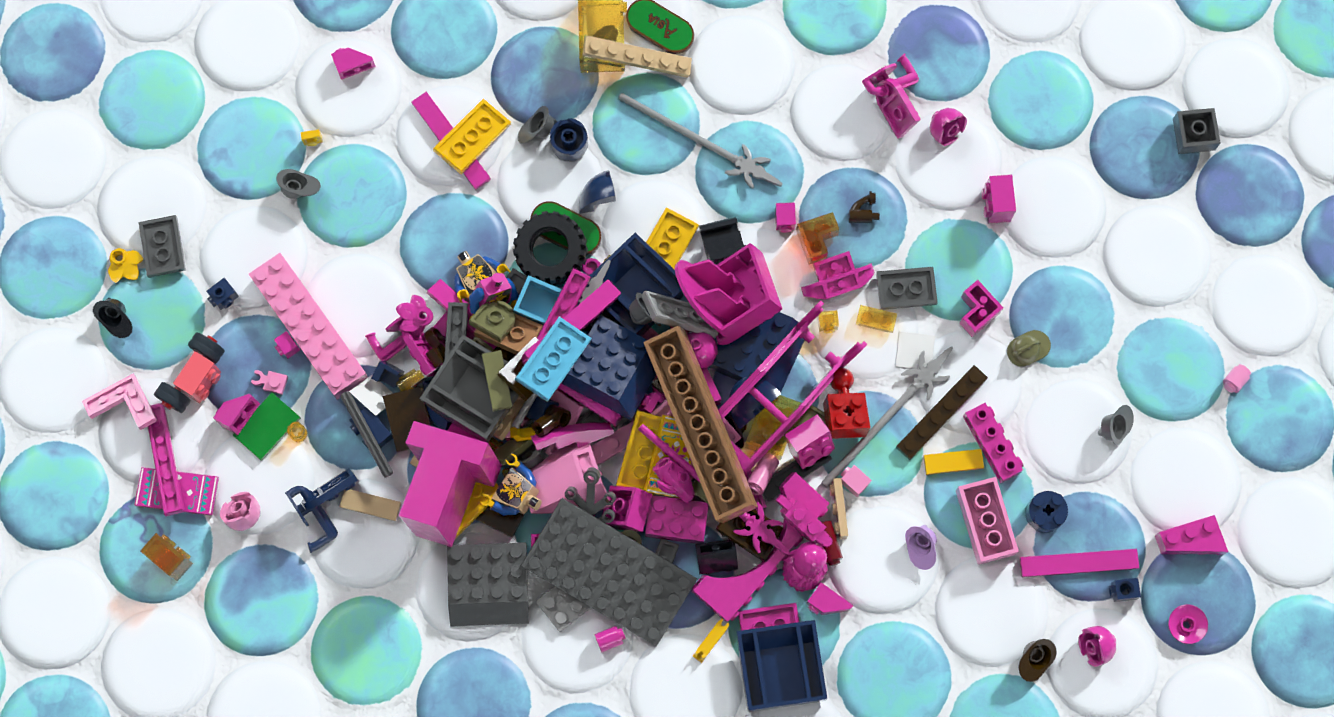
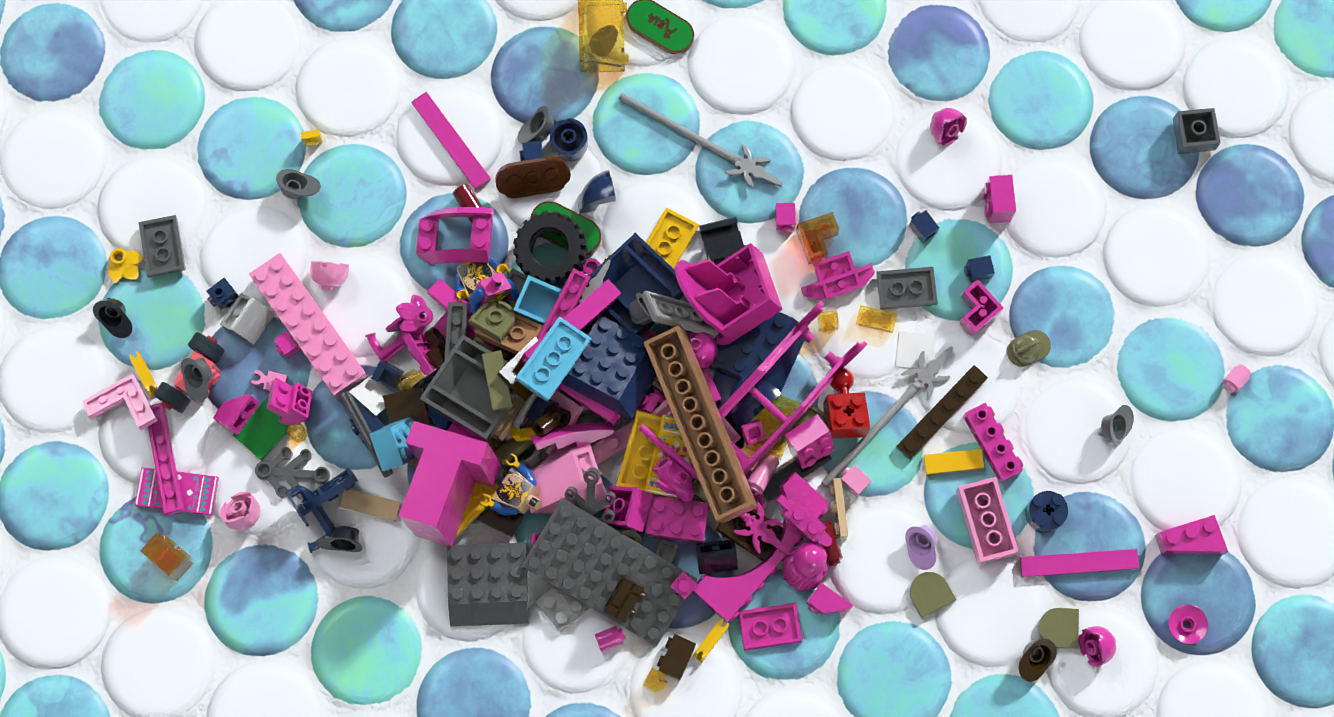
(144, 373): none -> yellow piece
(196, 376): none -> dark grey piece
(247, 318): none -> light grey brick
(289, 402): none -> dark pink brick
(289, 471): none -> dark grey plant
(328, 273): none -> bright pink cylinder
(341, 539): none -> black piece
(351, 62): dark pink slope -> none
(391, 444): none -> medium azure piece
(466, 198): none -> dark red brick
(472, 136): yellow tile -> none
(480, 236): none -> dark pink wedge
(531, 150): none -> dark blue brick
(532, 177): none -> reddish brown tile
(624, 599): none -> dark brown brick
(637, 56): tan plate -> none
(655, 681): none -> clear yellow plate
(676, 657): none -> dark brown brick
(684, 585): none -> dark pink plate
(753, 432): none -> dark pink plate
(781, 666): dark blue slope -> none
(863, 216): dark brown plant -> none
(892, 97): dark pink plate -> none
(923, 226): none -> dark blue brick
(930, 593): none -> olive tile
(979, 268): none -> dark blue brick
(1060, 627): none -> olive tile
(1133, 589): dark blue brick -> none

